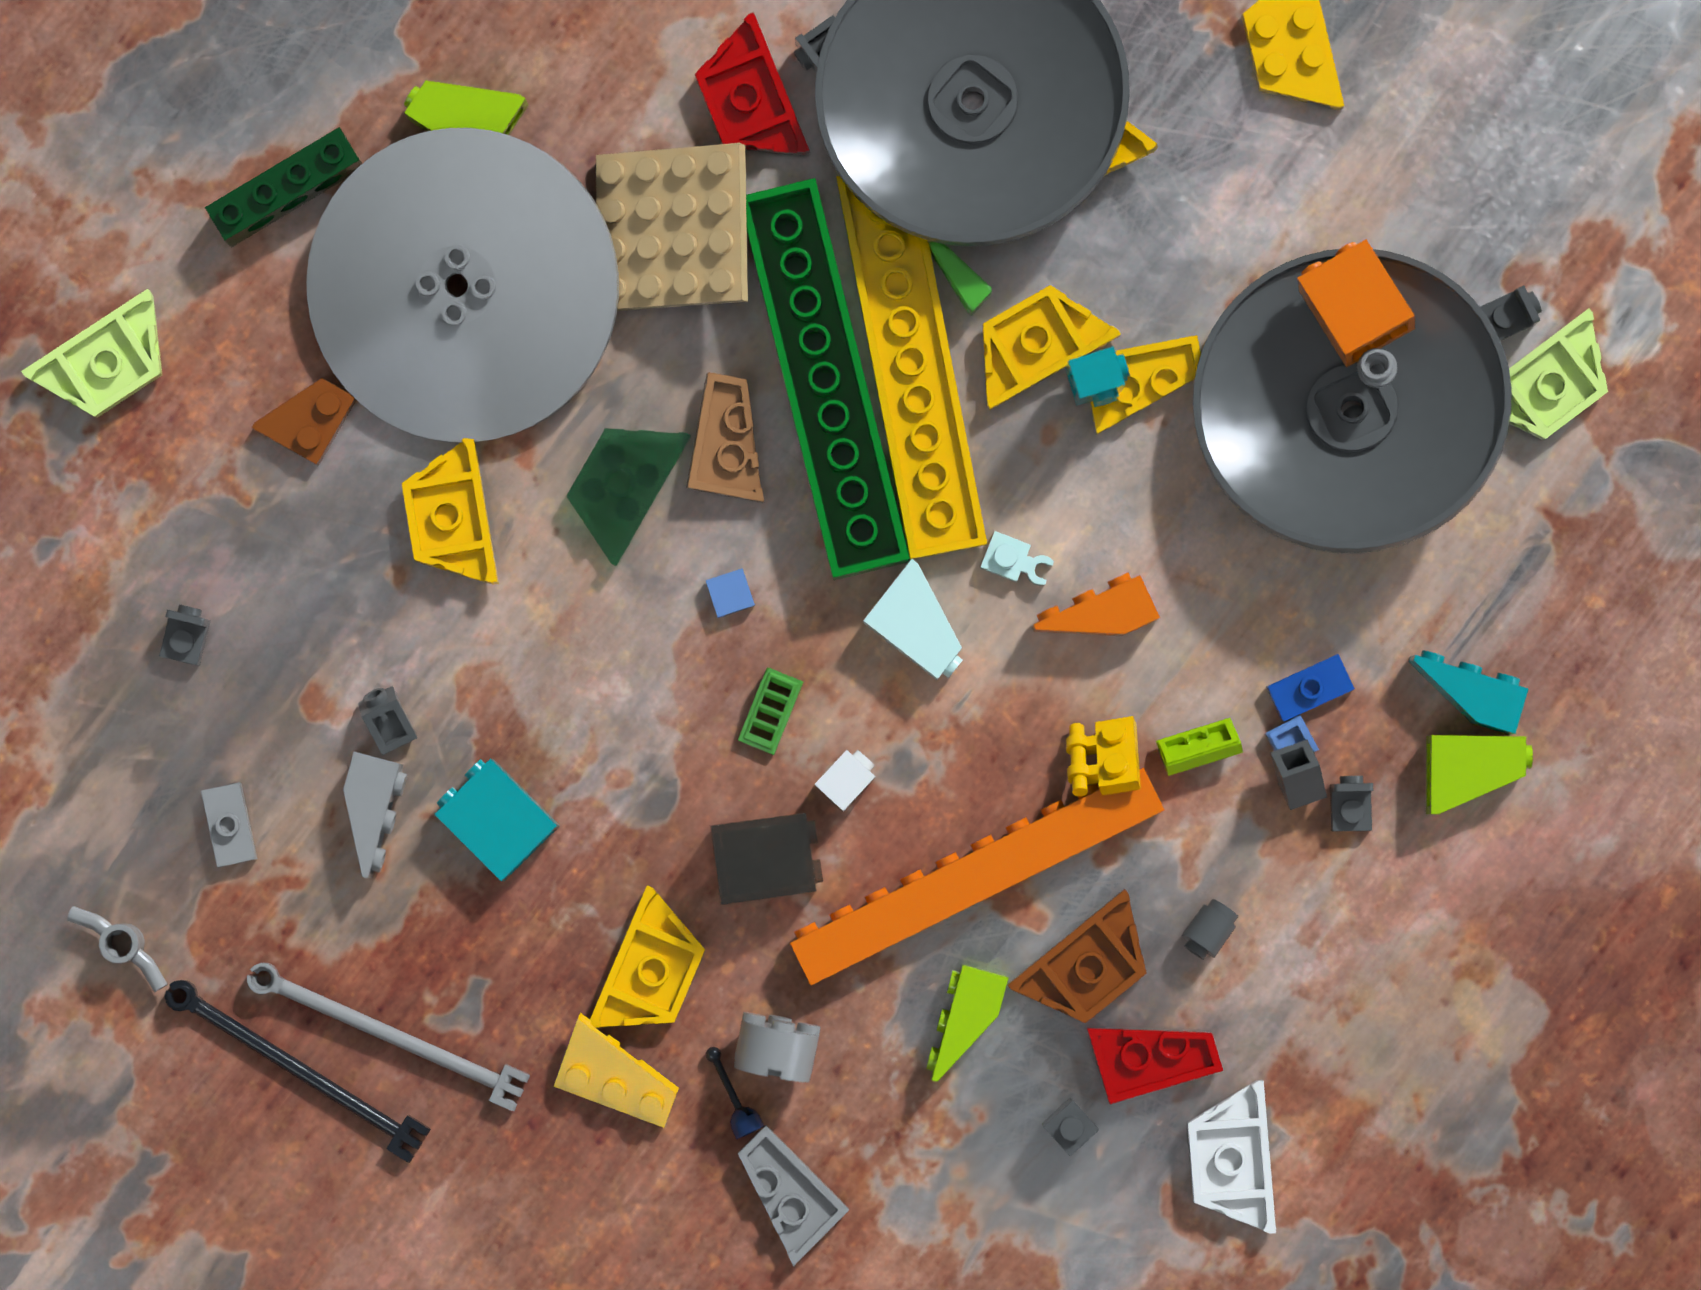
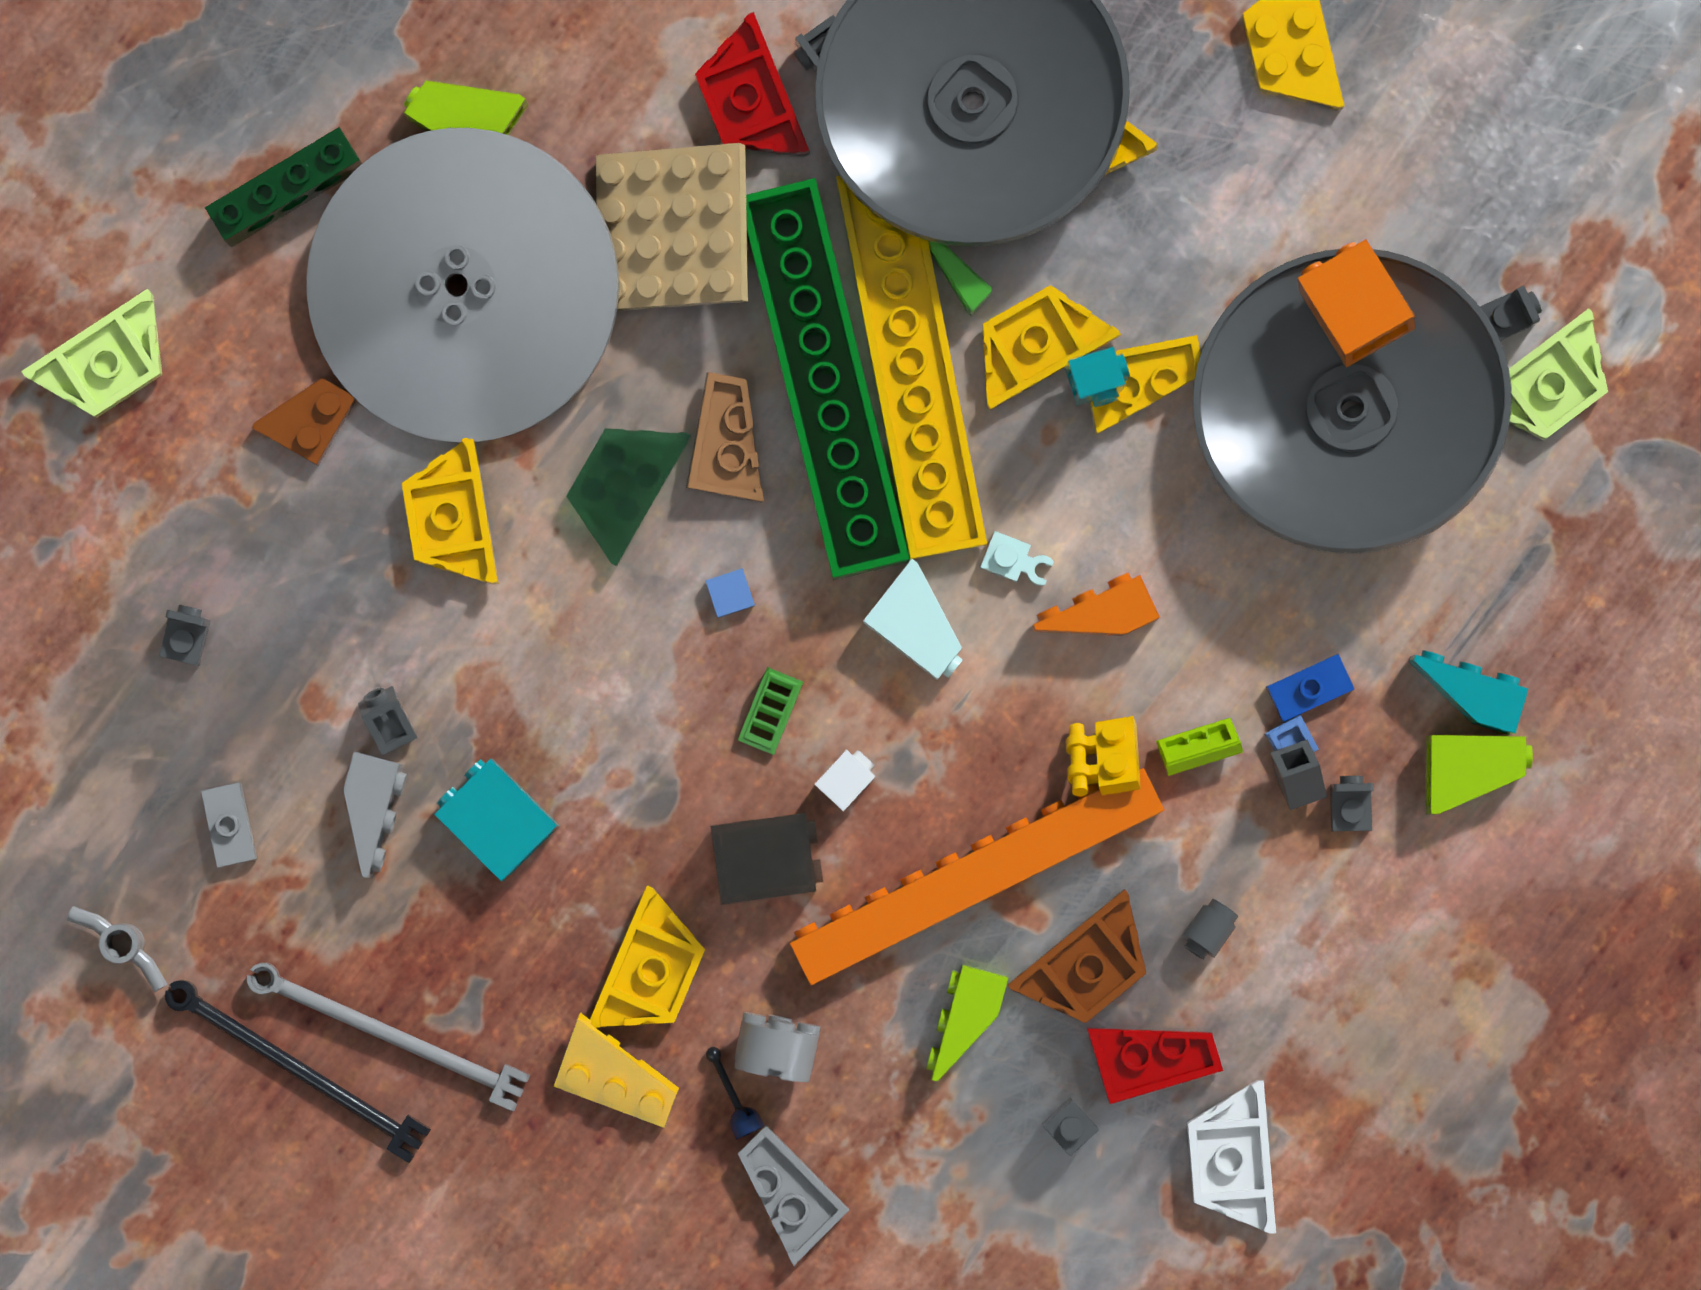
(1373, 357): light grey plate -> none

